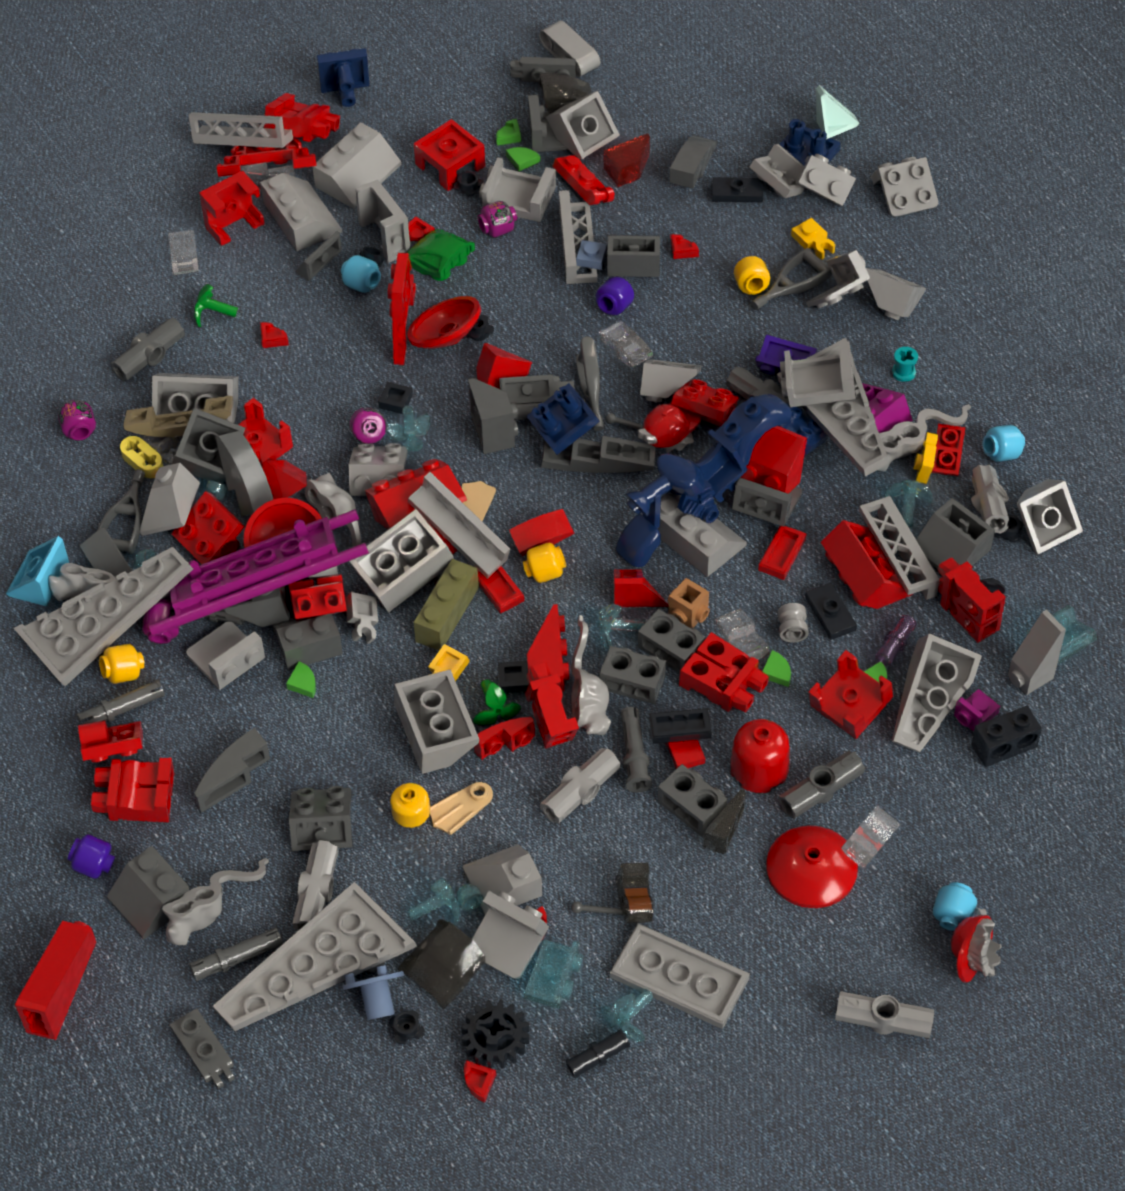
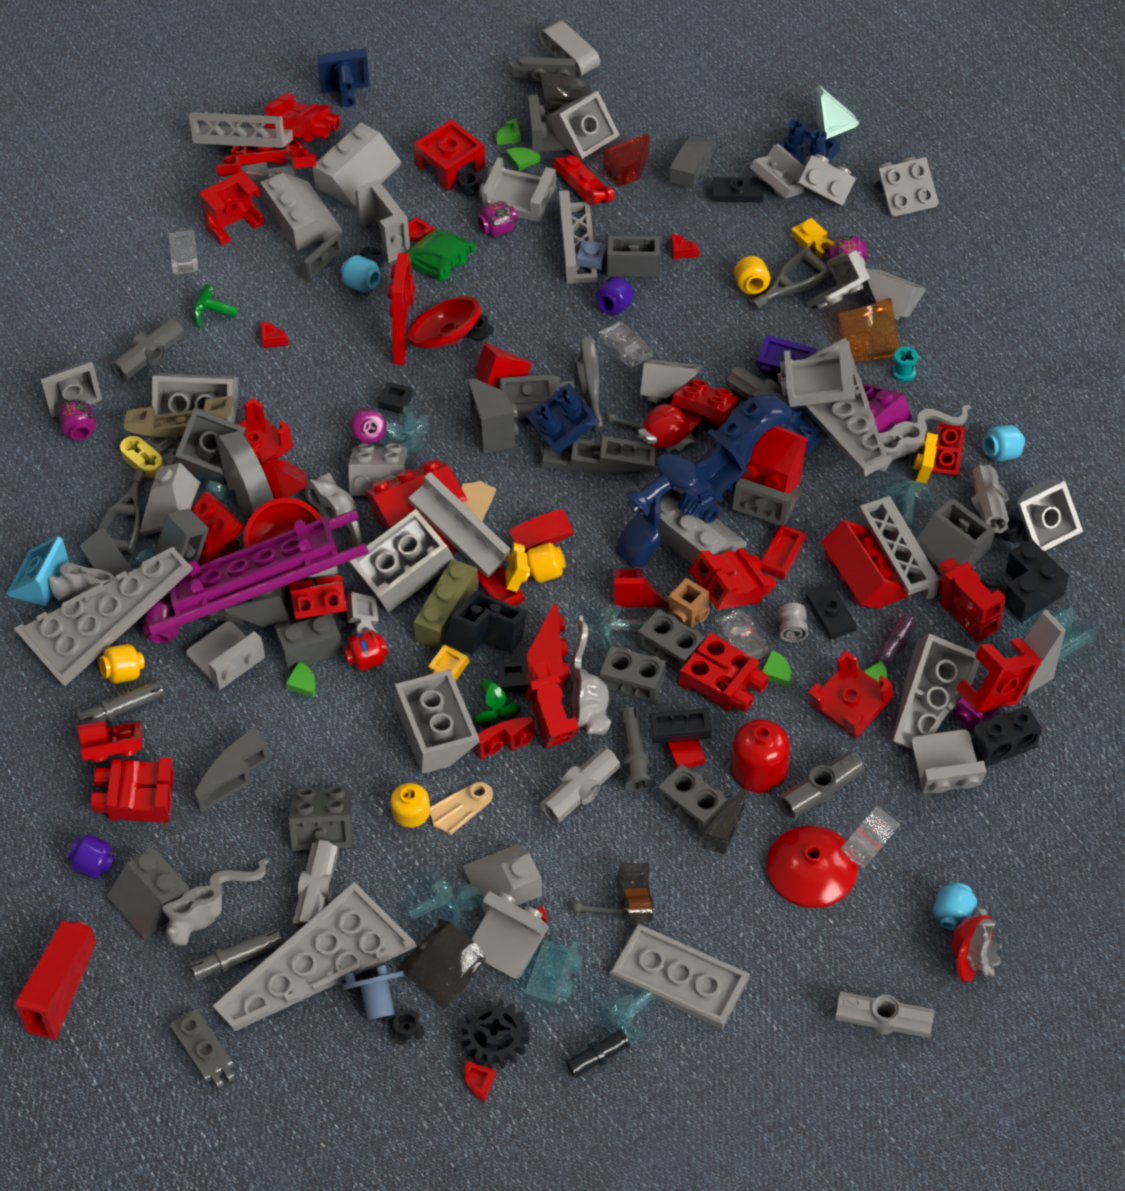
(69, 384): none -> light grey slope
(184, 533): none -> dark grey brick
(366, 650): none -> red head
(486, 621): none -> black brick
(517, 569): none -> yellow plate
(733, 576): none -> red hips
(846, 244): none -> magenta head
(870, 330): none -> clear orange plate
(947, 761): none -> light grey bracket
(1005, 679): none -> red panel
(1035, 580): none -> black brick

